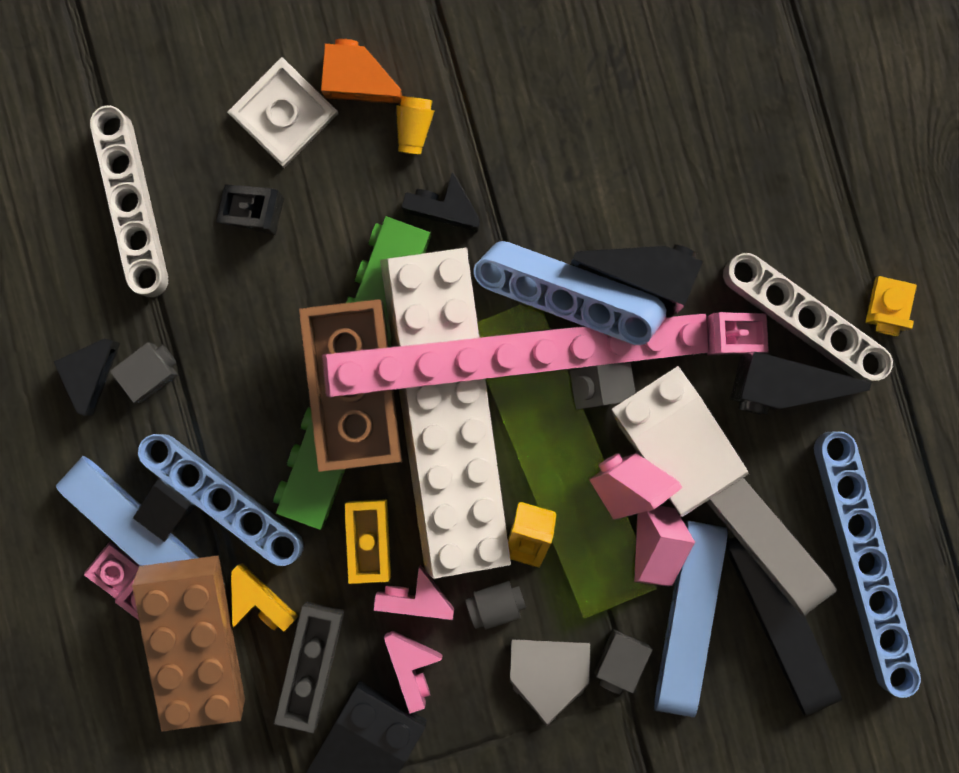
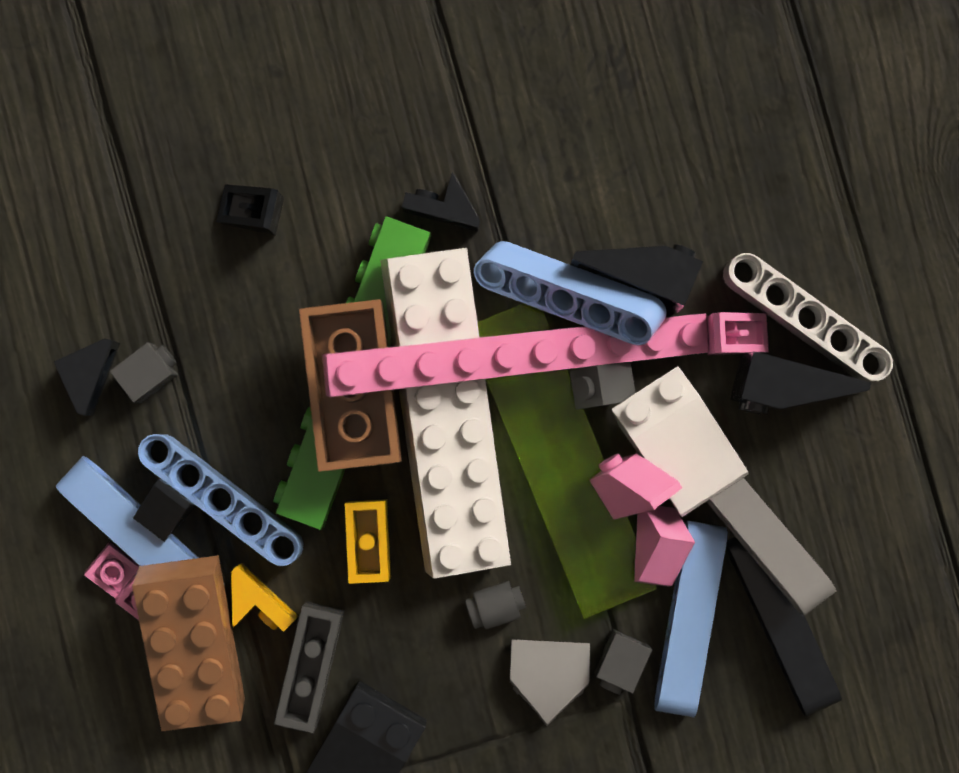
(116, 188): white beam -> none
(283, 112): white tile -> none
(356, 75): orange slope -> none
(407, 657): bright pink slope -> none
(413, 123): yellow cone -> none
(427, 602): bright pink slope -> none
(531, 534): yellow slope -> none
(880, 577): light blue beam -> none
(891, 305): yellow bracket -> none

